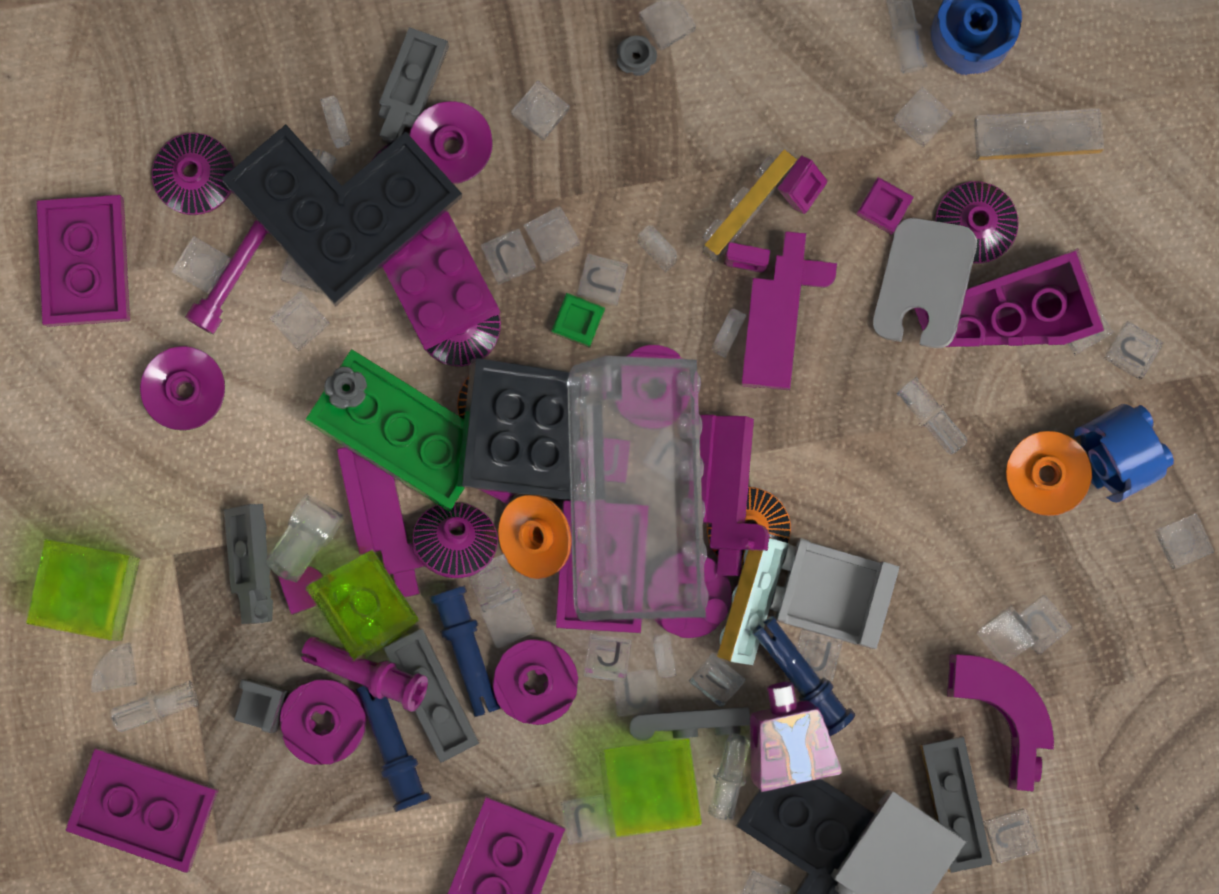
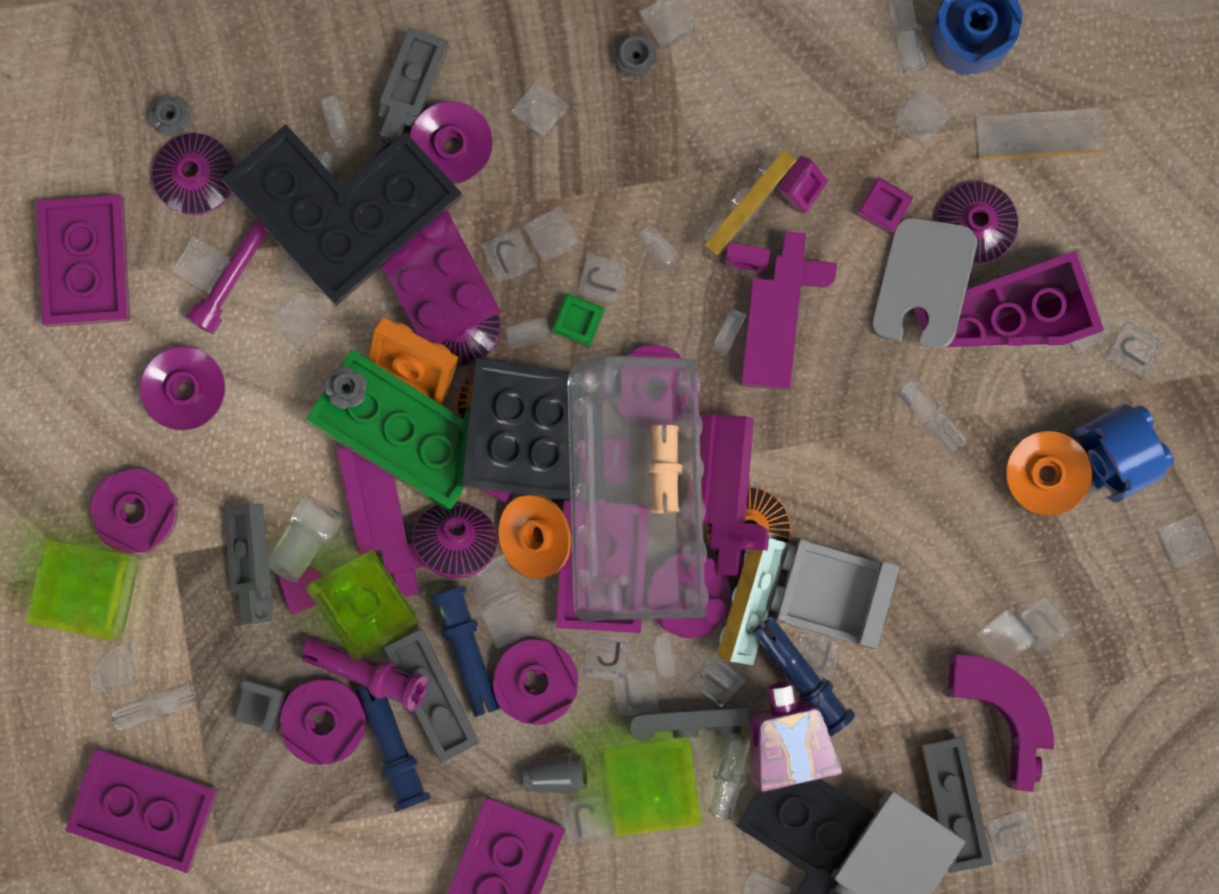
(111, 520): none -> magenta plate
(172, 125): none -> dark grey plate
(413, 359): none -> orange plate
(528, 333): none -> clear tile
(557, 775): none -> dark grey cone
(664, 469): none -> light nougat pin

